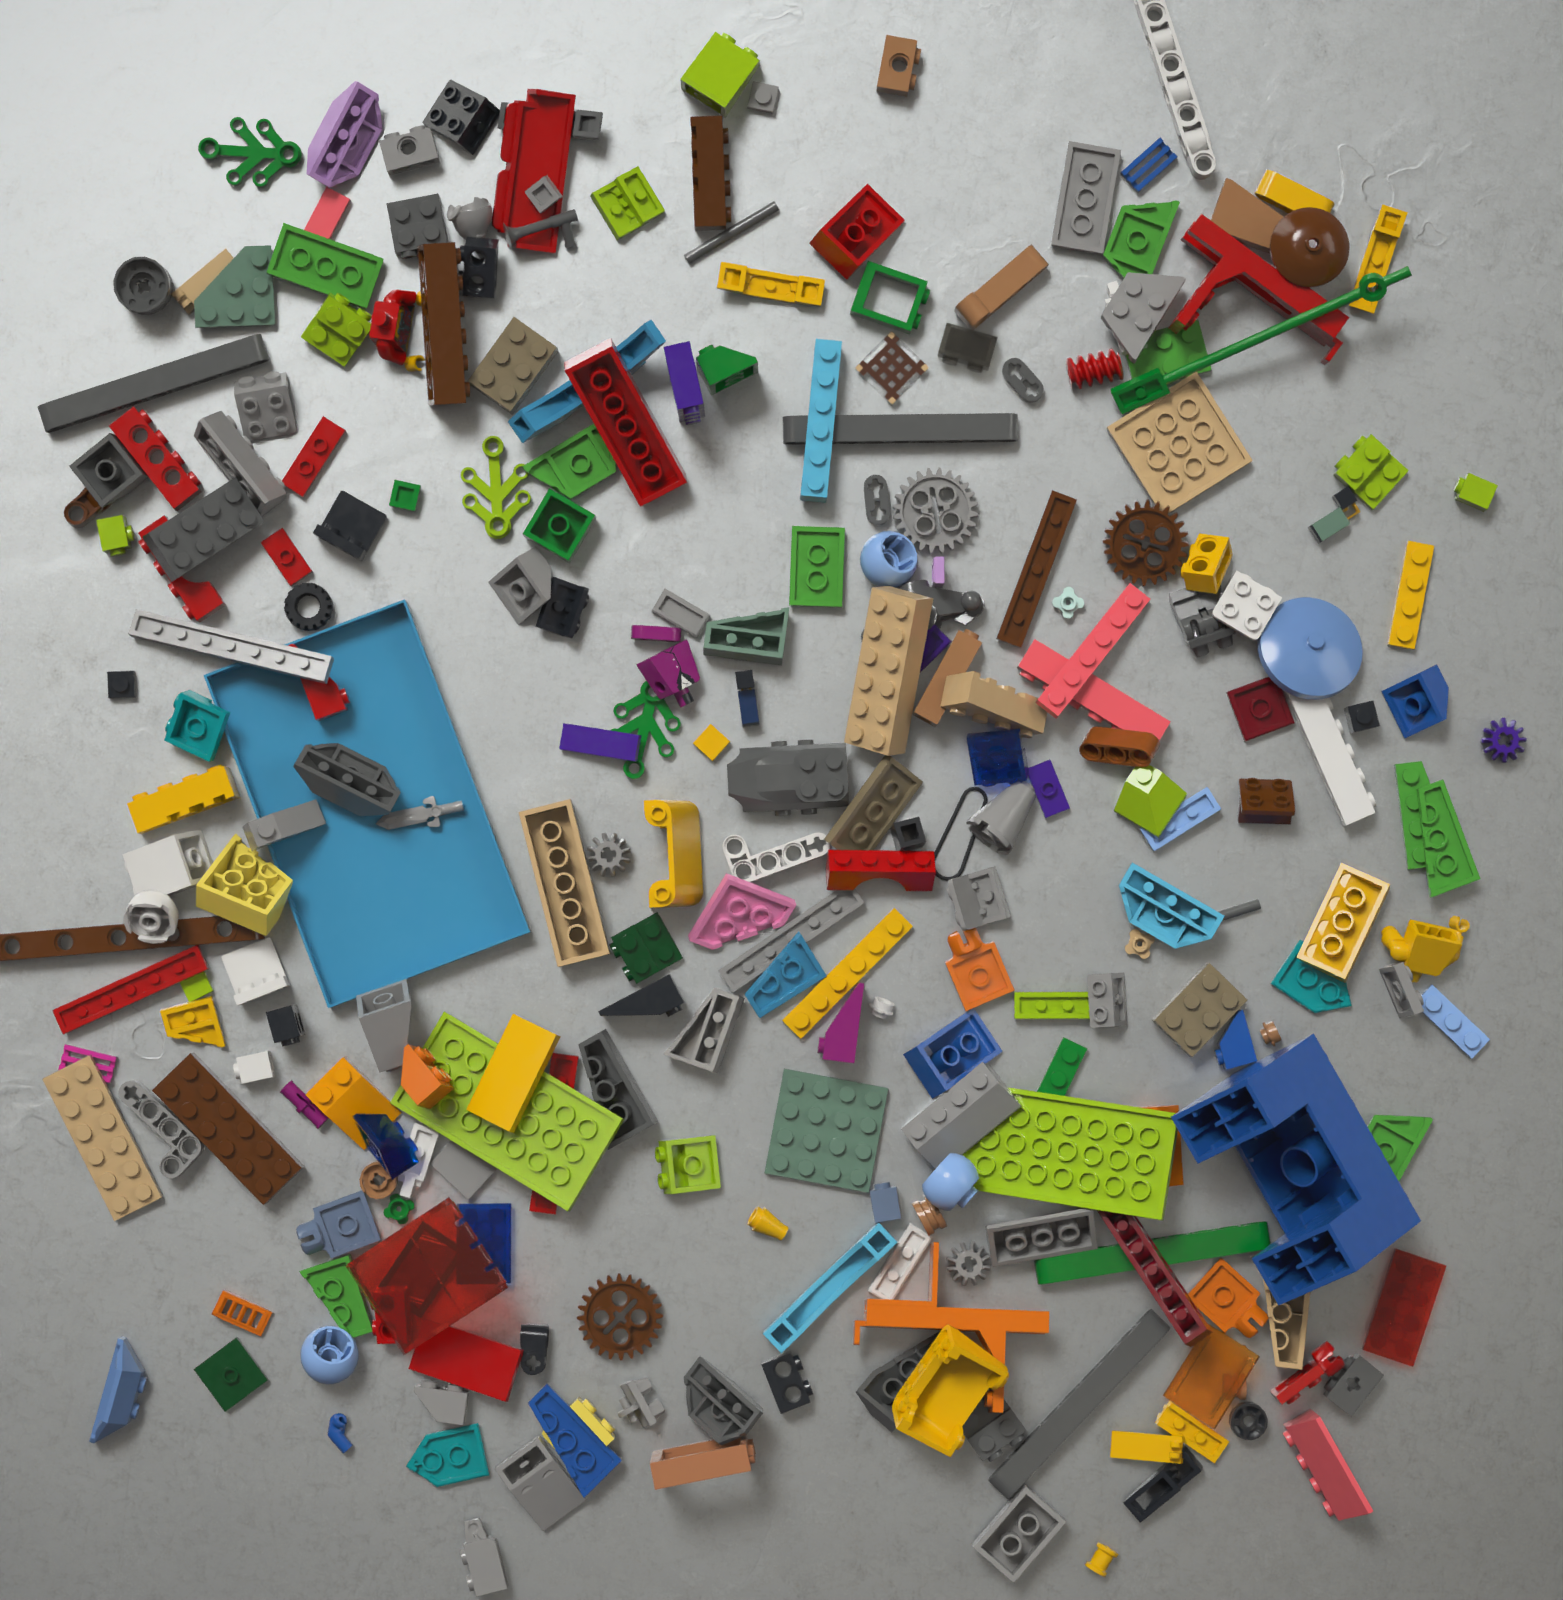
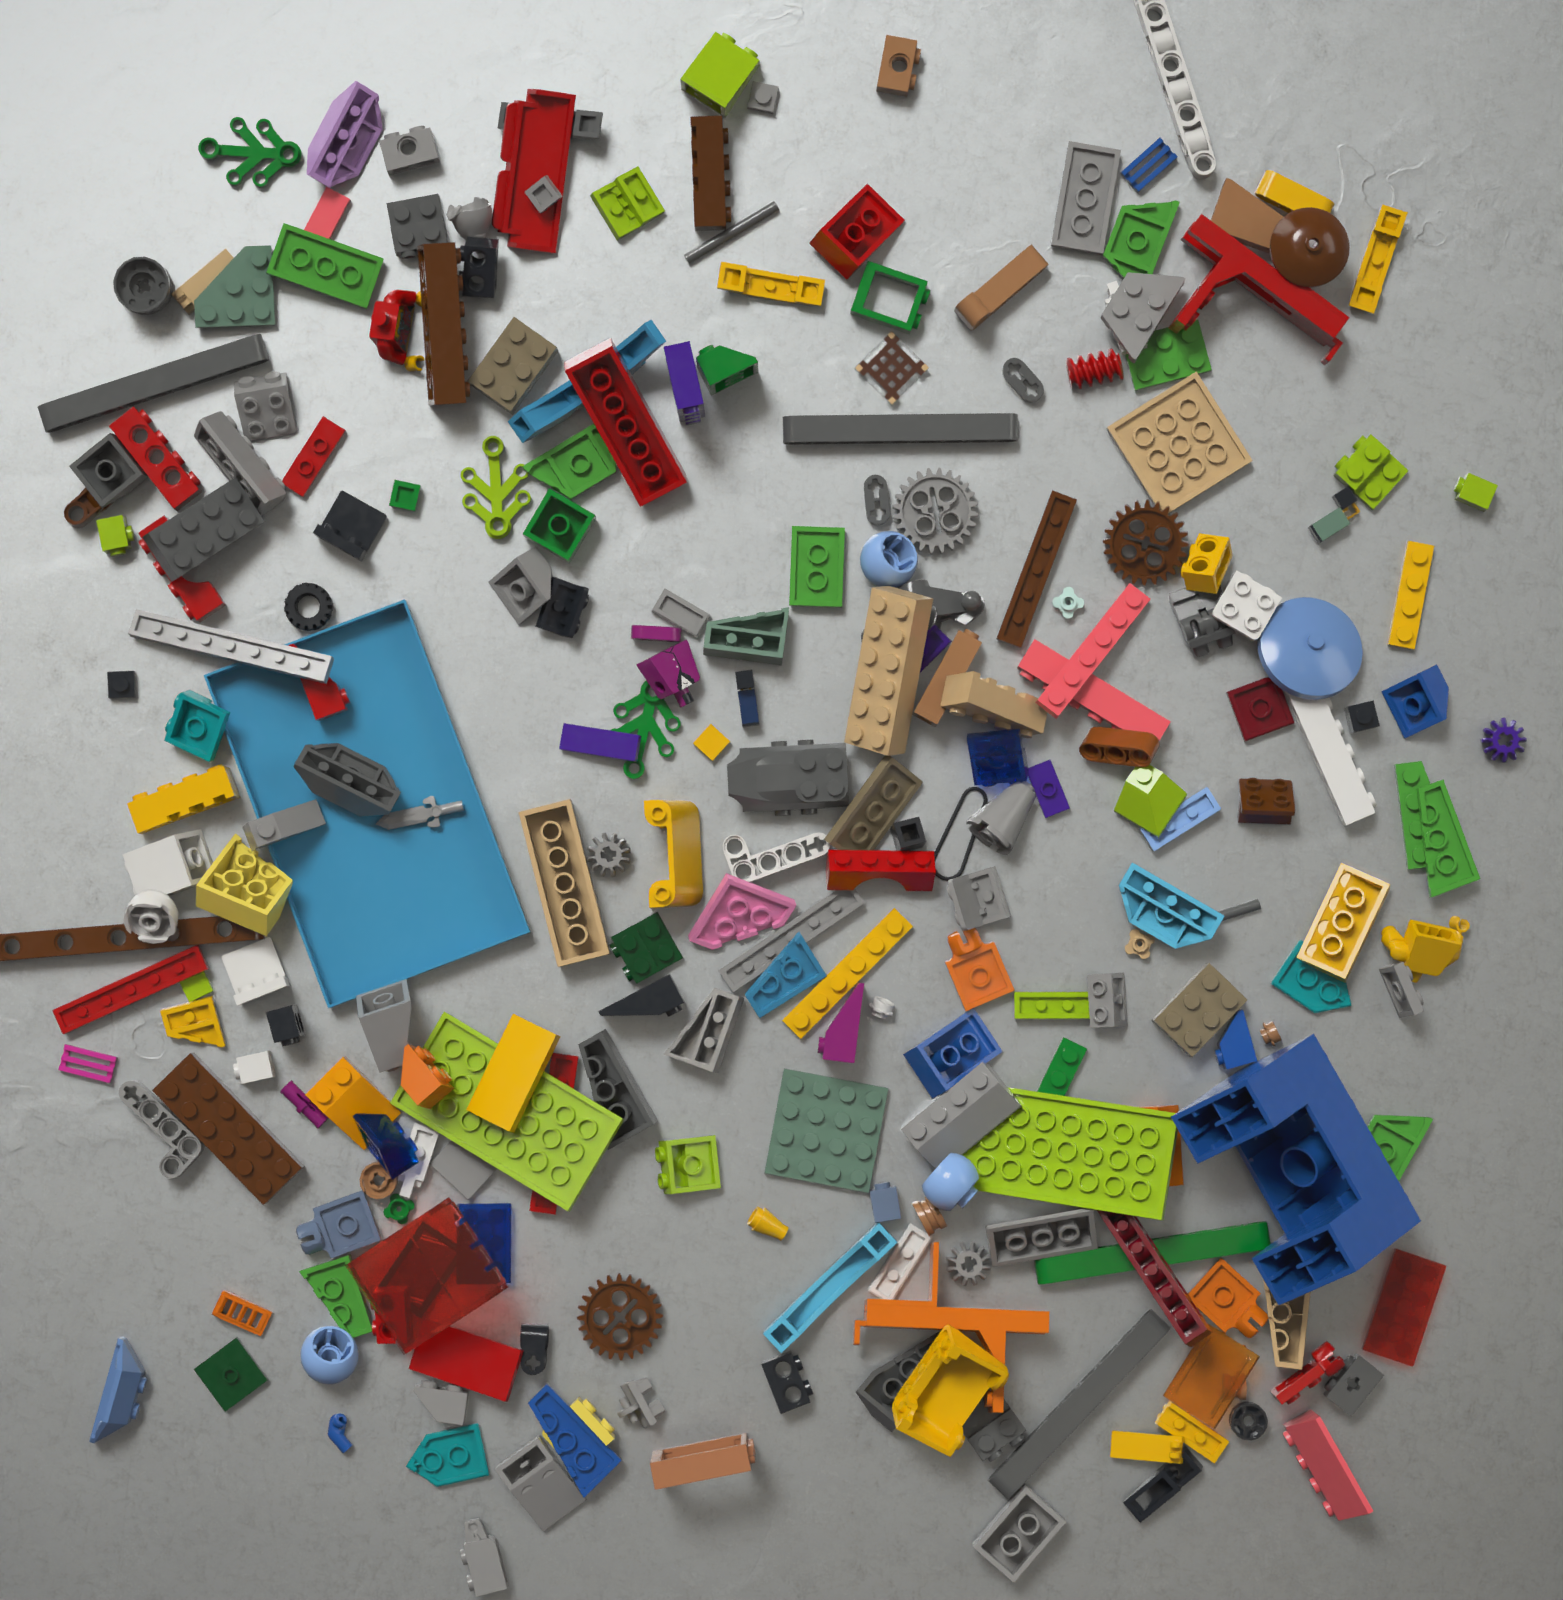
(102, 1137): tan plate -> none
(286, 557): red plate -> none
(337, 328): lime plate -> none
(462, 116): black bracket -> none
(563, 219): dark grey piece -> none
(719, 1403): dark grey wedge -> none
(821, 420): medium azure arch -> none
(938, 572): lavender tile -> none
(966, 347): clear smoke brick -> none
(1101, 1559): yellow bush -> none
(1155, 385): green bar -> none
(1452, 1022): light blue plate -> none

